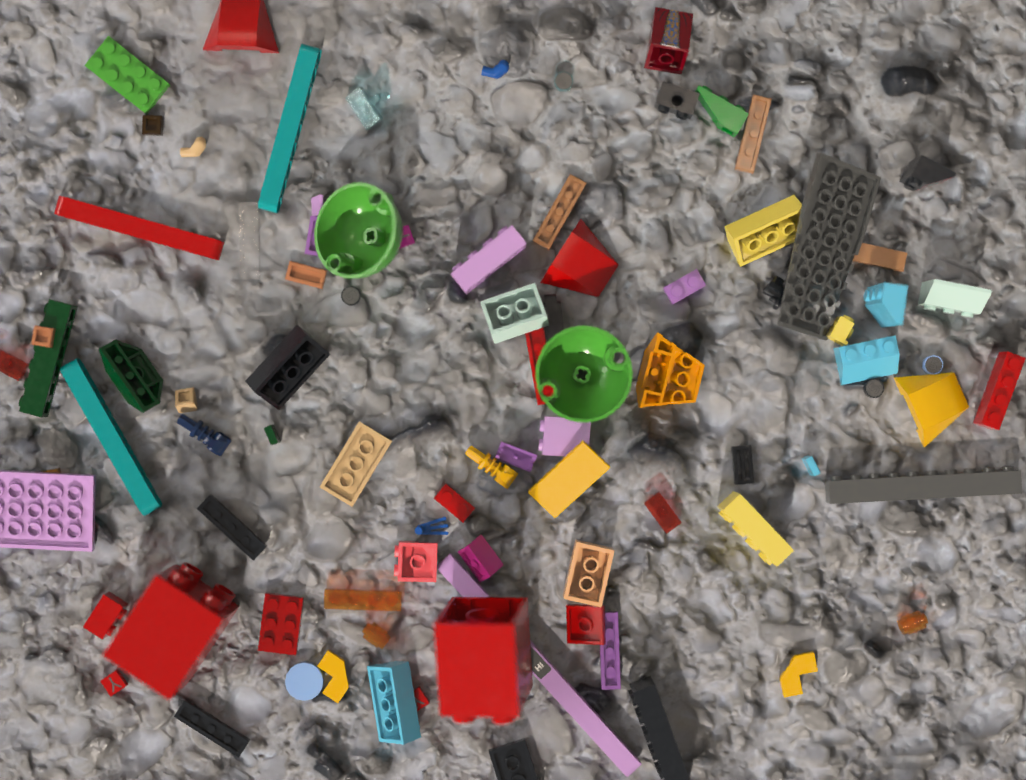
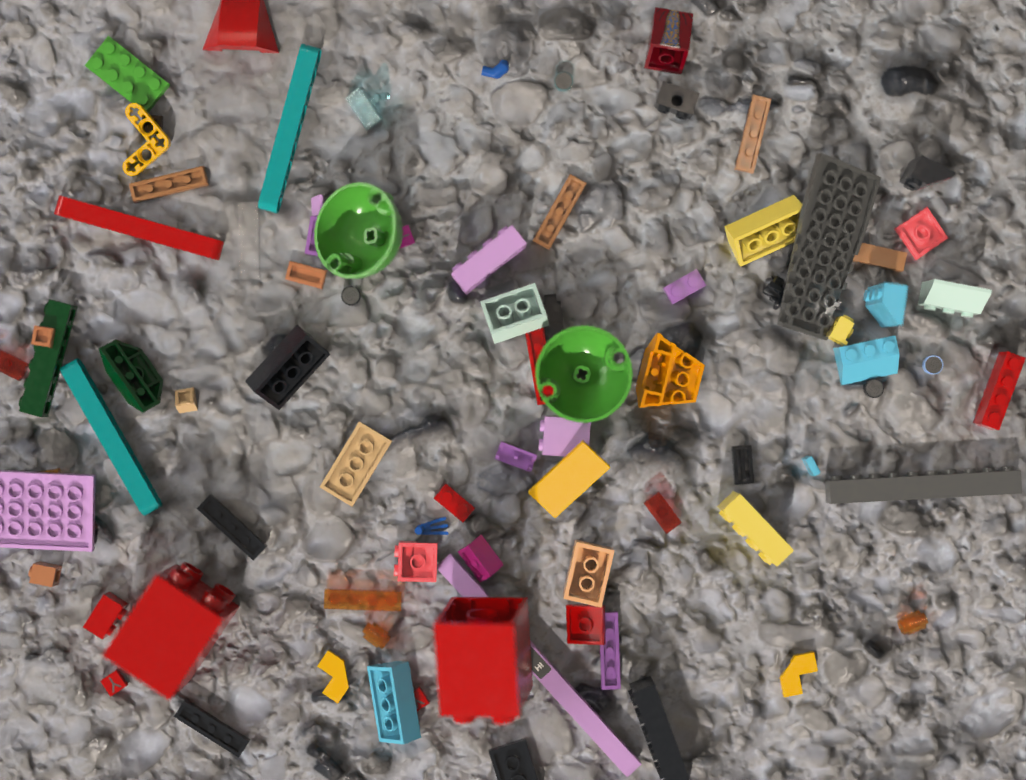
(45, 574): none -> nougat brick
(151, 144): none -> yellow beam
(168, 184): none -> medium nougat tile
(195, 150): tan arm -> none
(216, 442): dark blue piece -> none
(272, 435): dark green tile -> none
(280, 623): red plate -> none
(304, 681): light blue tile -> none
(504, 475): yellow piece -> none
(581, 263): red wedge -> none
(723, 114): slope -> none
(921, 233): none -> coral tile
(933, 402): yellow wedge -> none

